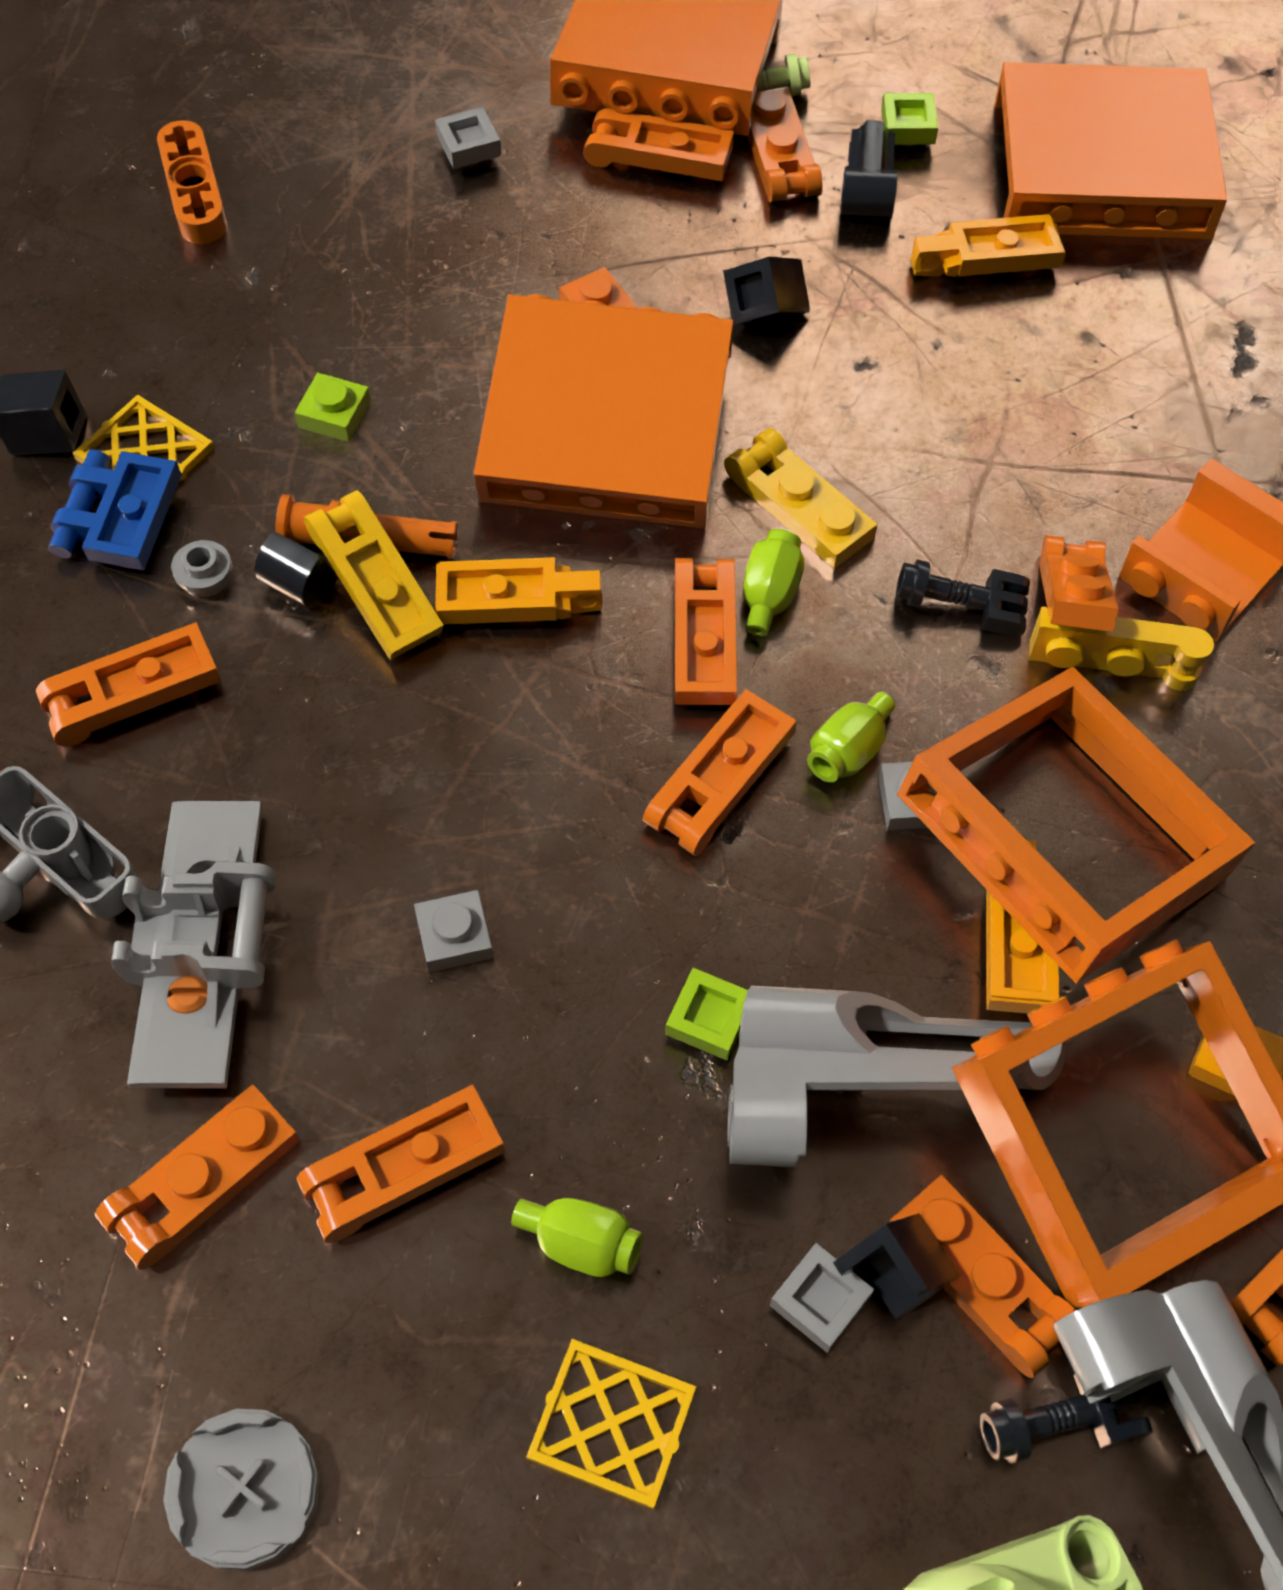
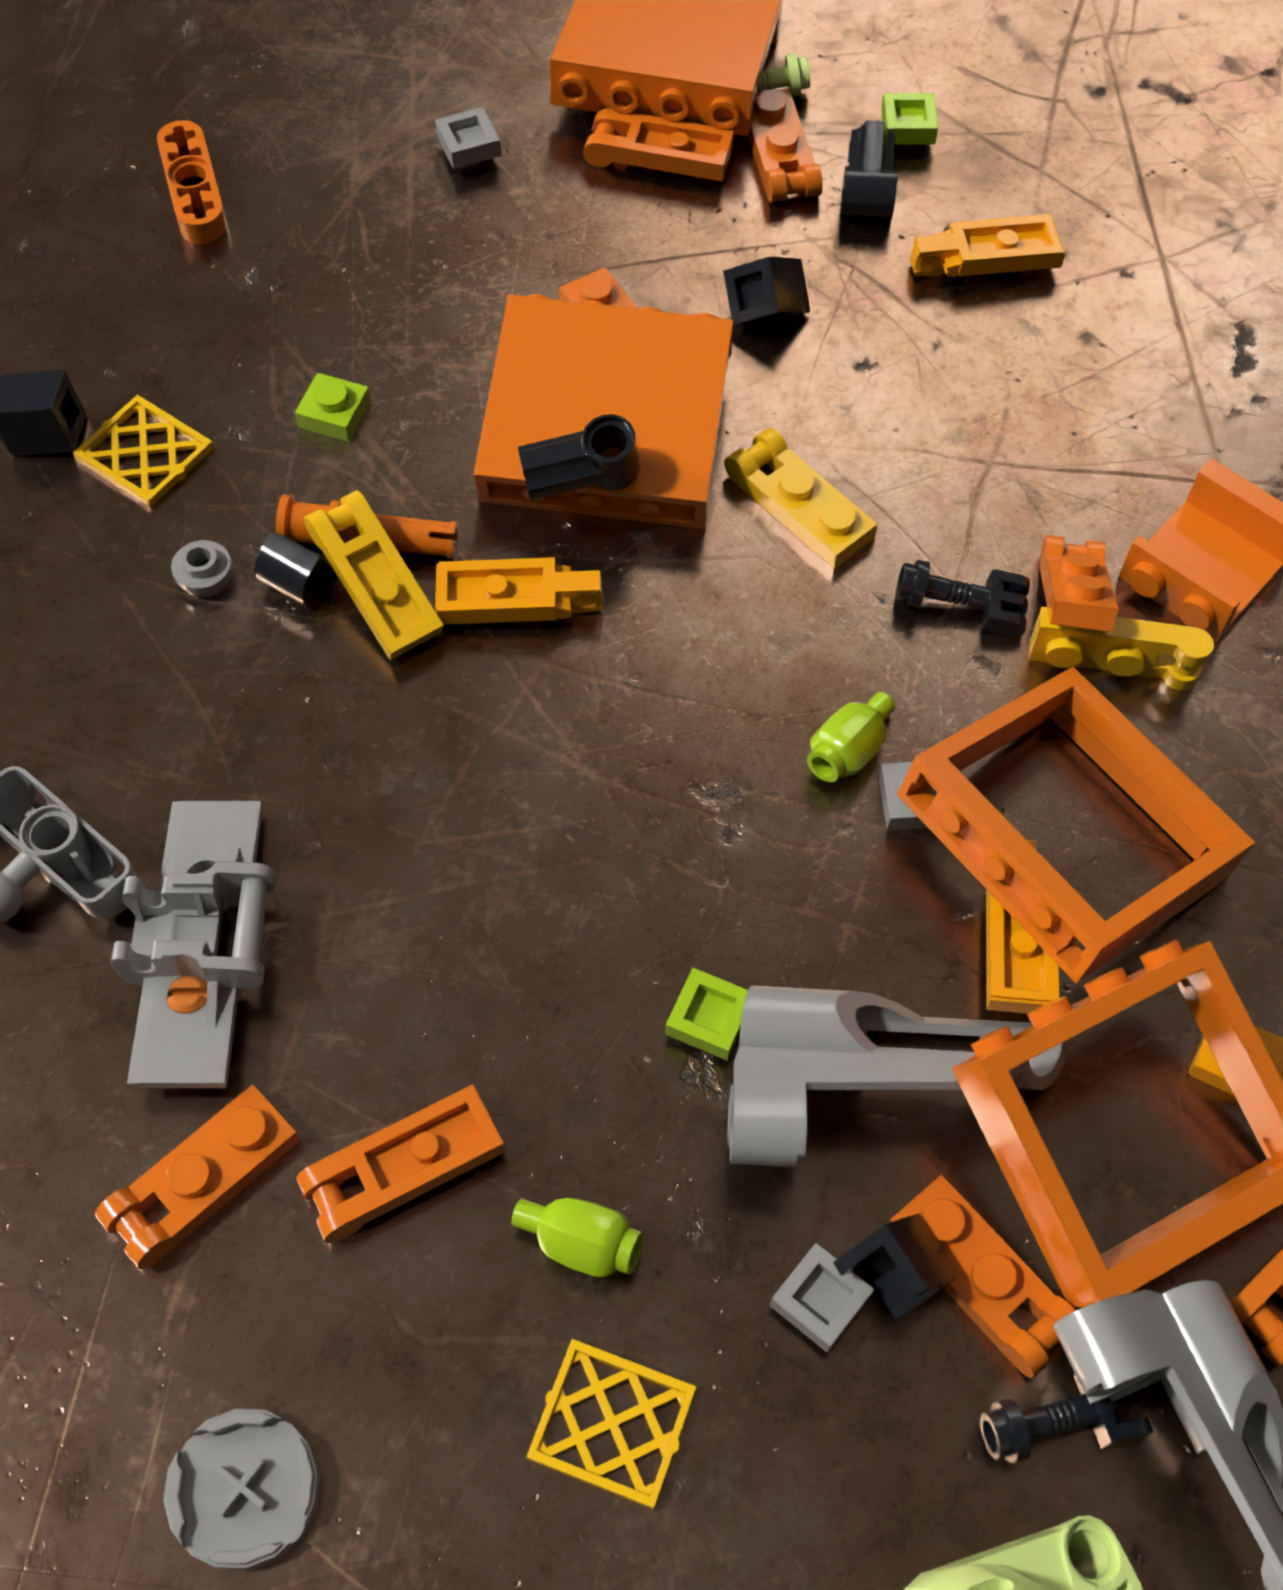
(126, 683): orange plate -> none
(129, 514): blue plate -> none
(453, 931): light grey plate -> none
(576, 462): none -> black piece
(705, 633): orange plate -> none
(720, 770): orange plate -> none
(772, 578): lime plant -> none
(1112, 149): orange panel -> none

